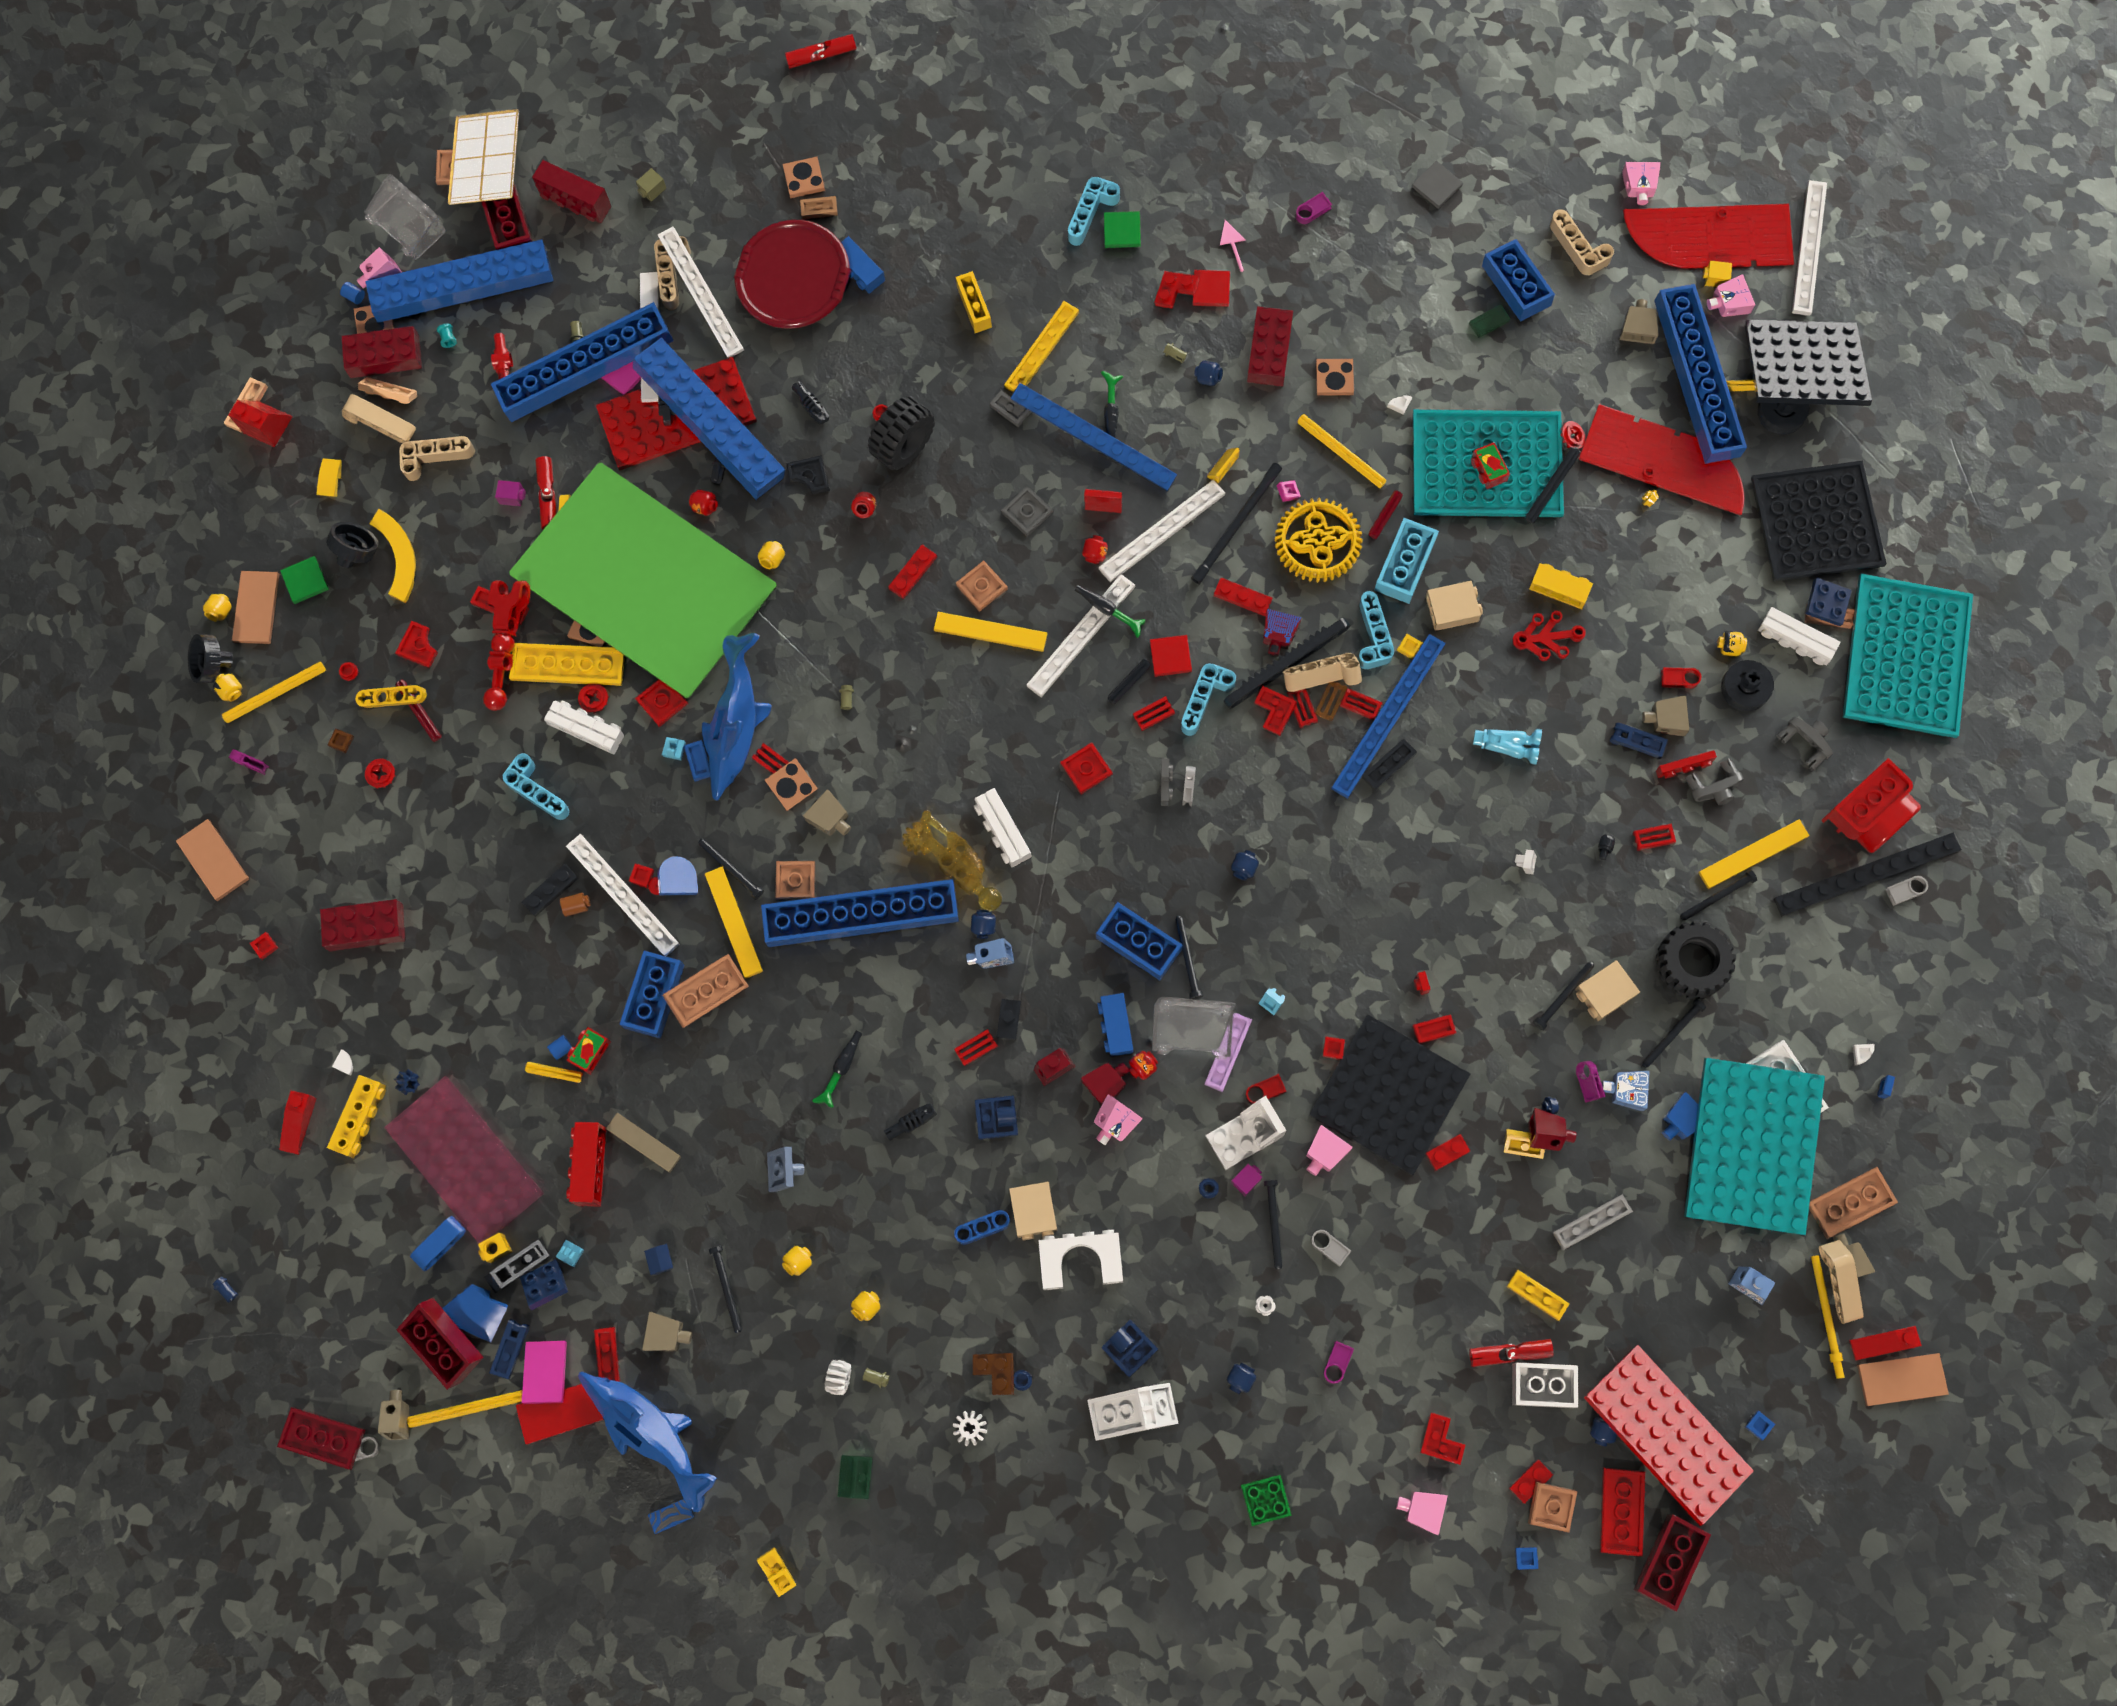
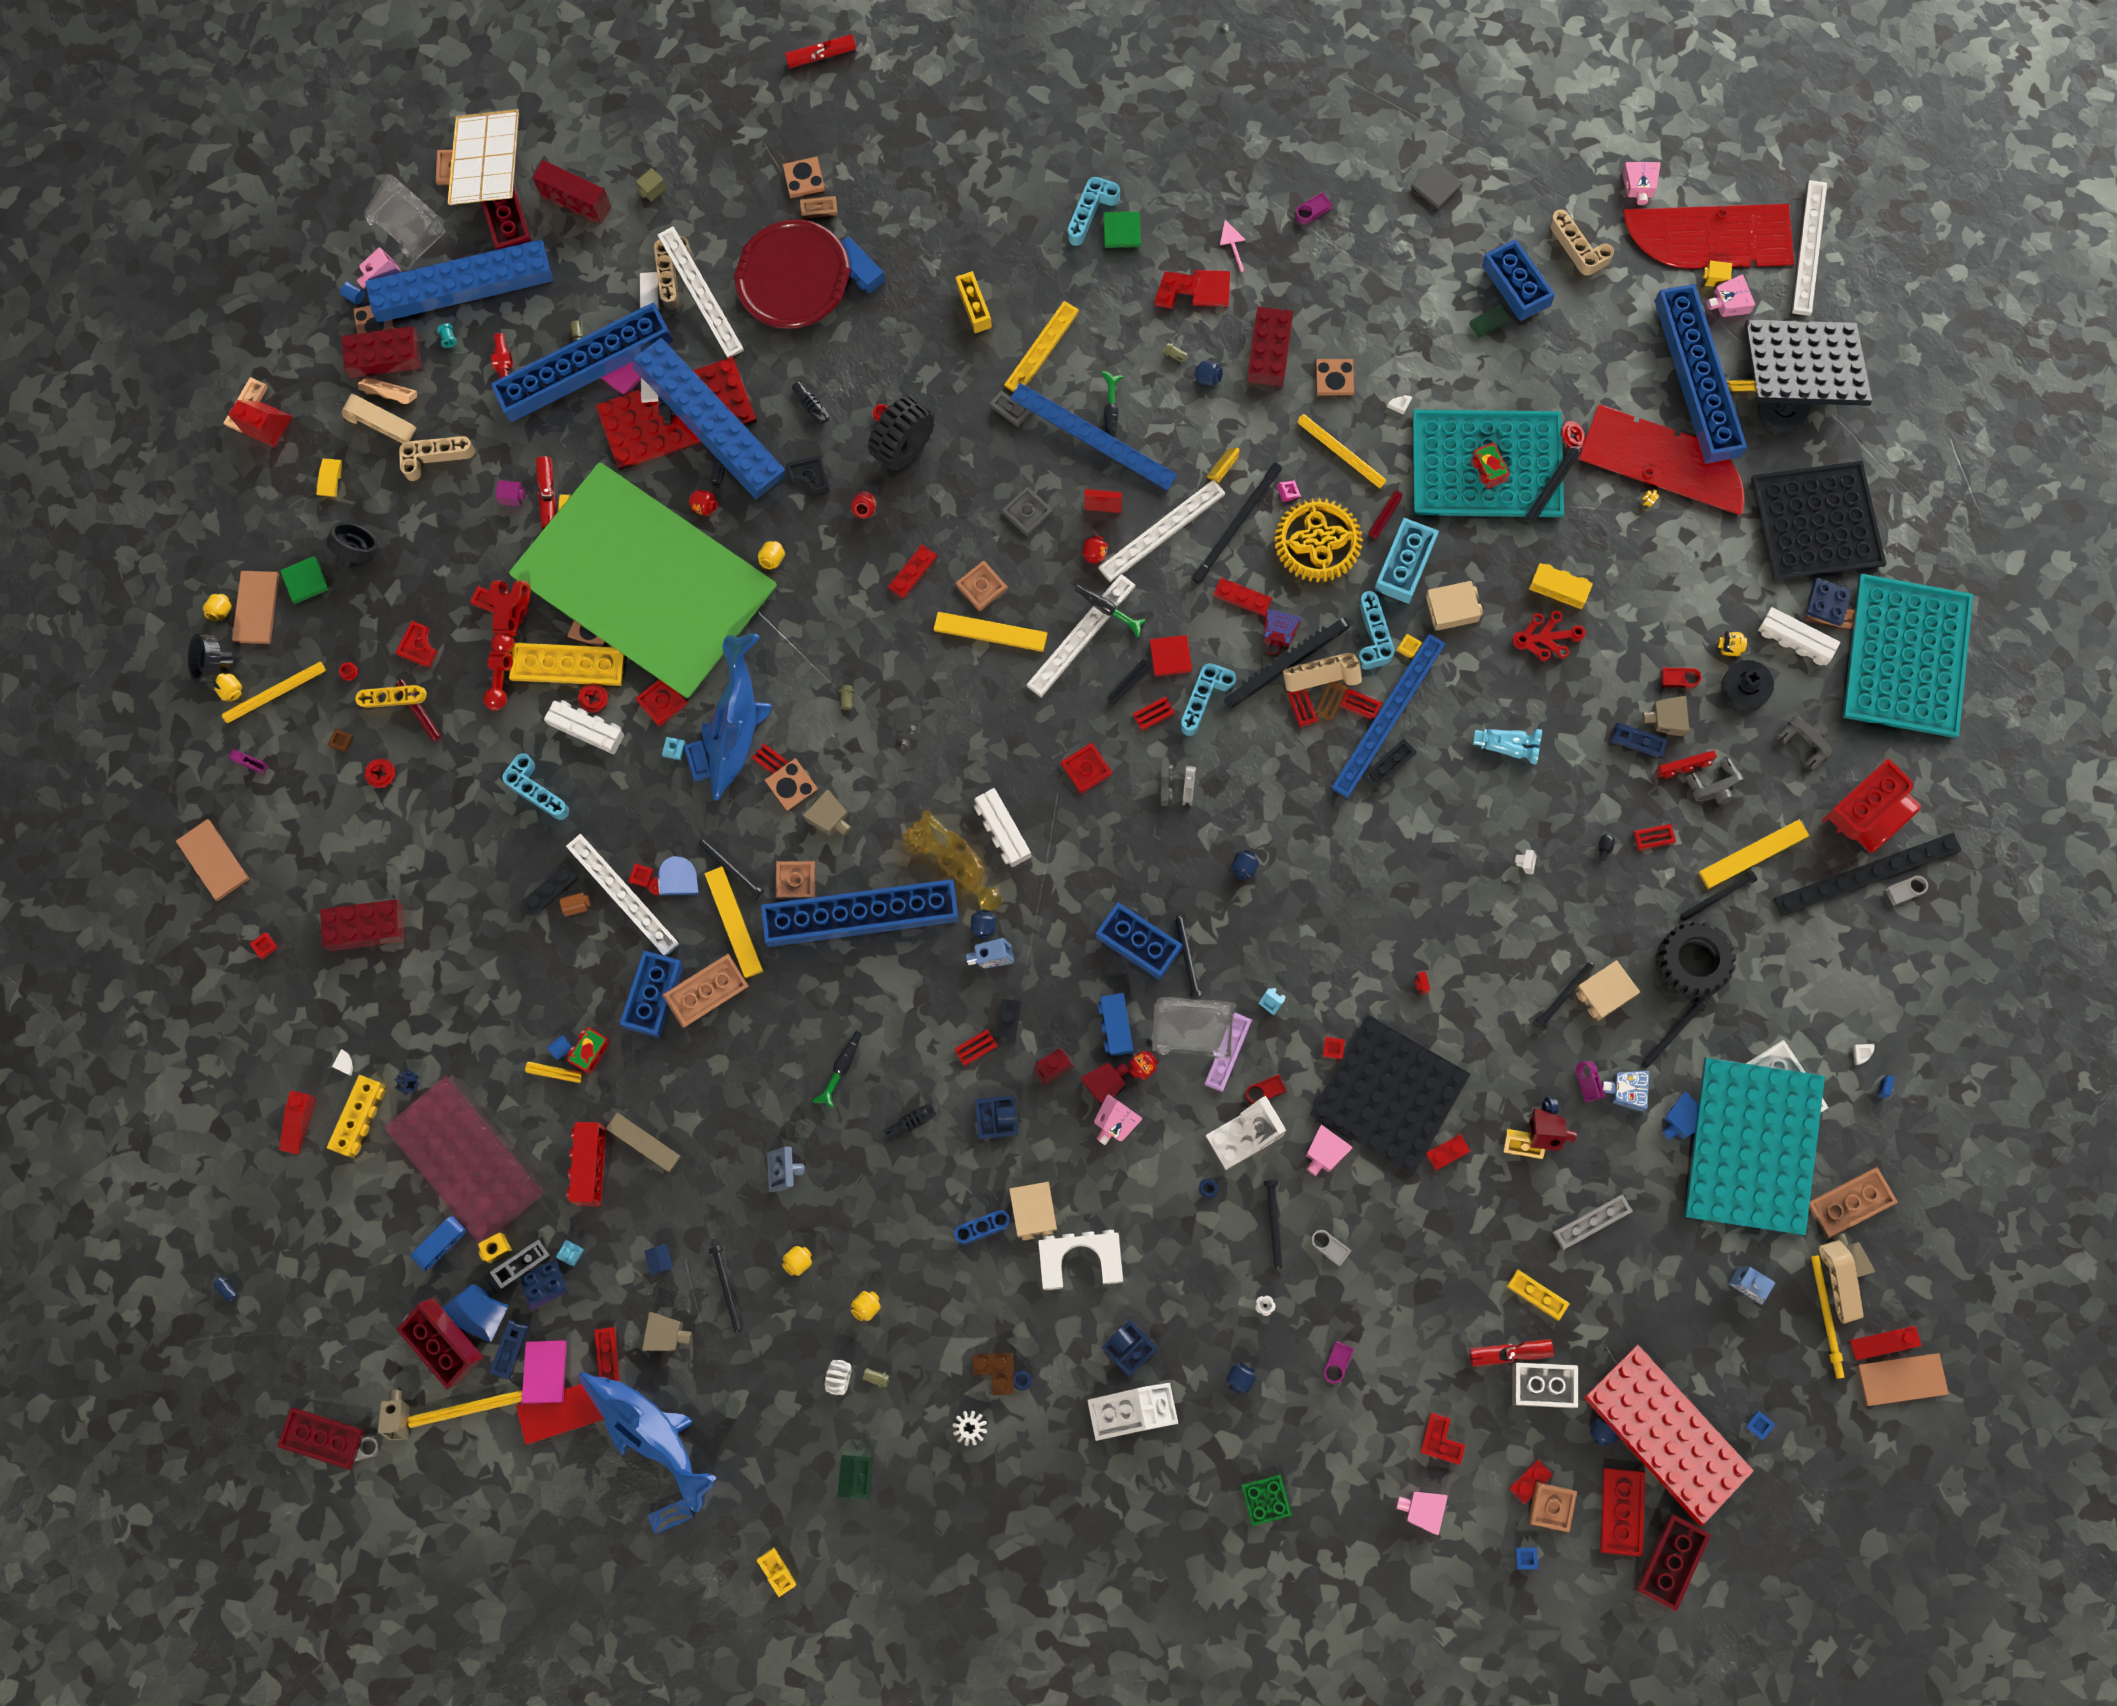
(403, 553): yellow tile -> none
(1247, 1179): magenta brick -> none
(1279, 707): red plate -> none
(1434, 1029): red tile -> none
(1640, 324): dark tan torso -> none

